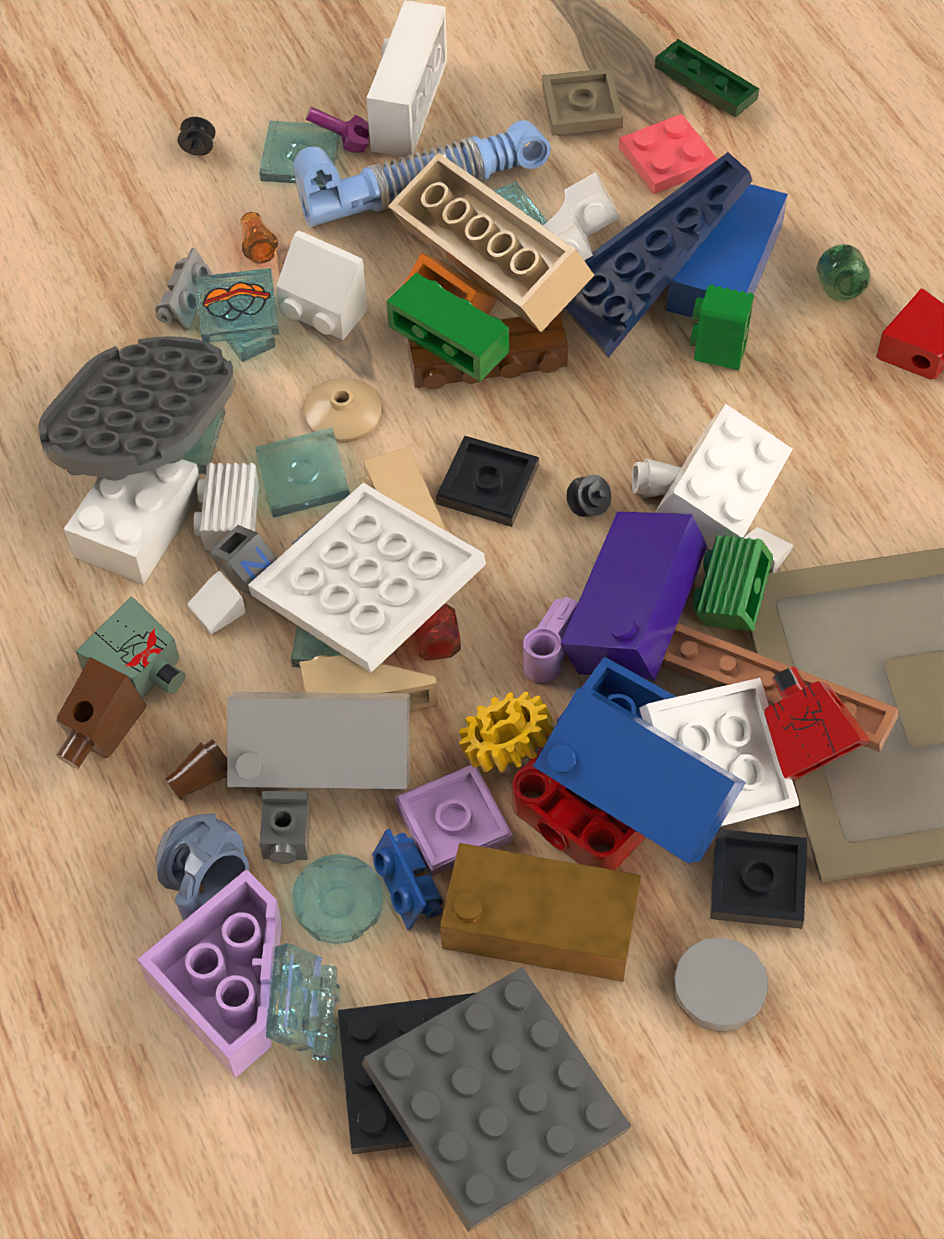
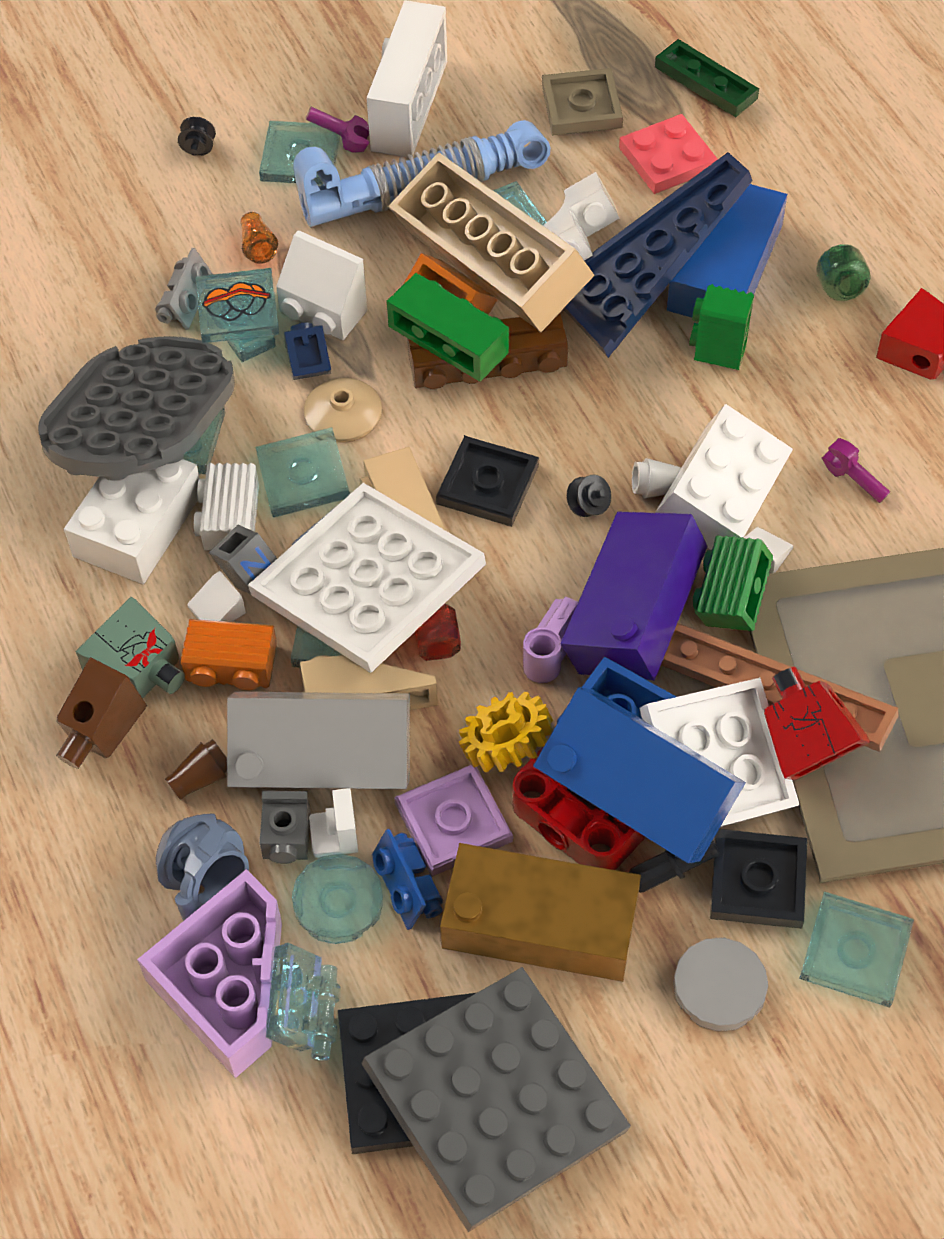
(229, 654): none -> orange brick
(307, 351): none -> dark blue bracket
(335, 829): none -> white bracket
(667, 866): none -> black axle
(843, 459): none -> magenta bar
(857, 949): none -> clear light blue tile

